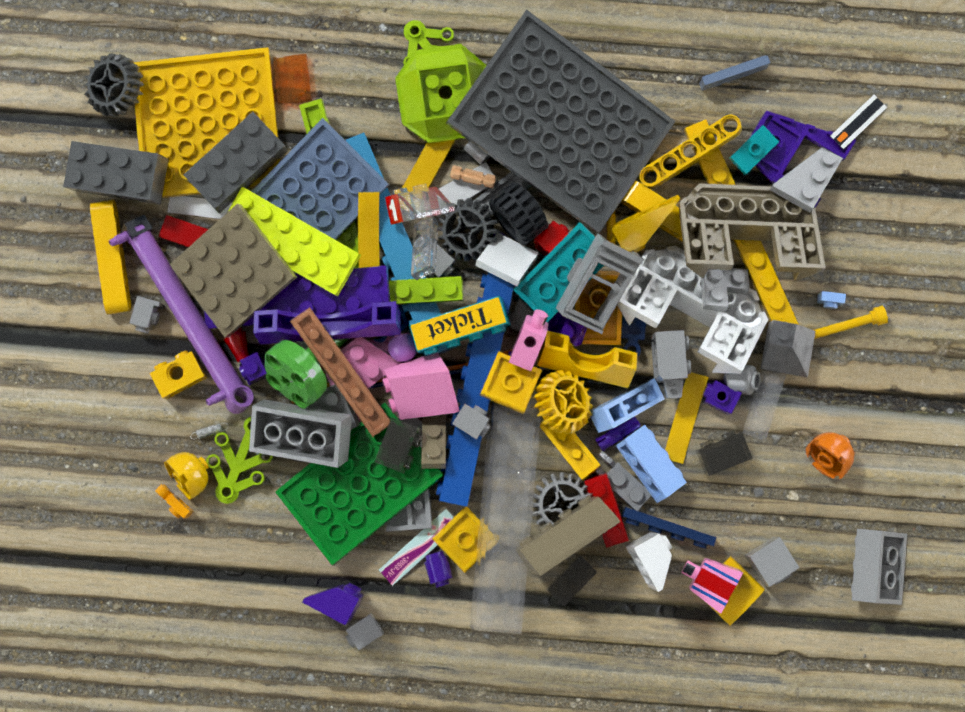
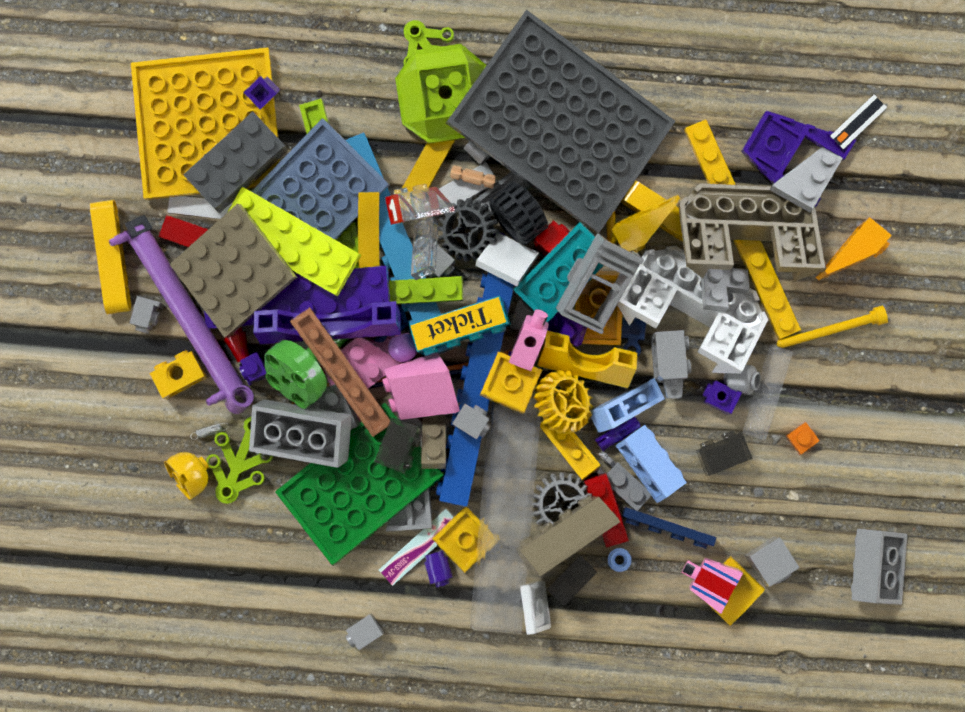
(116, 172): dark grey brick -> none
(121, 94): dark grey gear -> none
(178, 506): light orange plate -> none
(261, 91): none -> dark purple brick
(292, 79): clear orange plate -> none
(337, 602): dark purple slope -> none
(535, 607): none -> white tile
(619, 567): none -> light blue plate
(652, 558): white slope -> none
(685, 417): yellow sticker -> none
(697, 141): yellow beam -> none
(734, 72): sand blue tile -> none
(754, 149): teal plate -> none
(788, 348): flat silver slope -> none
(802, 438): none -> orange plate
(830, 299): light blue plate -> none
(832, 454): orange cylinder -> none
(866, 241): none -> light orange slope

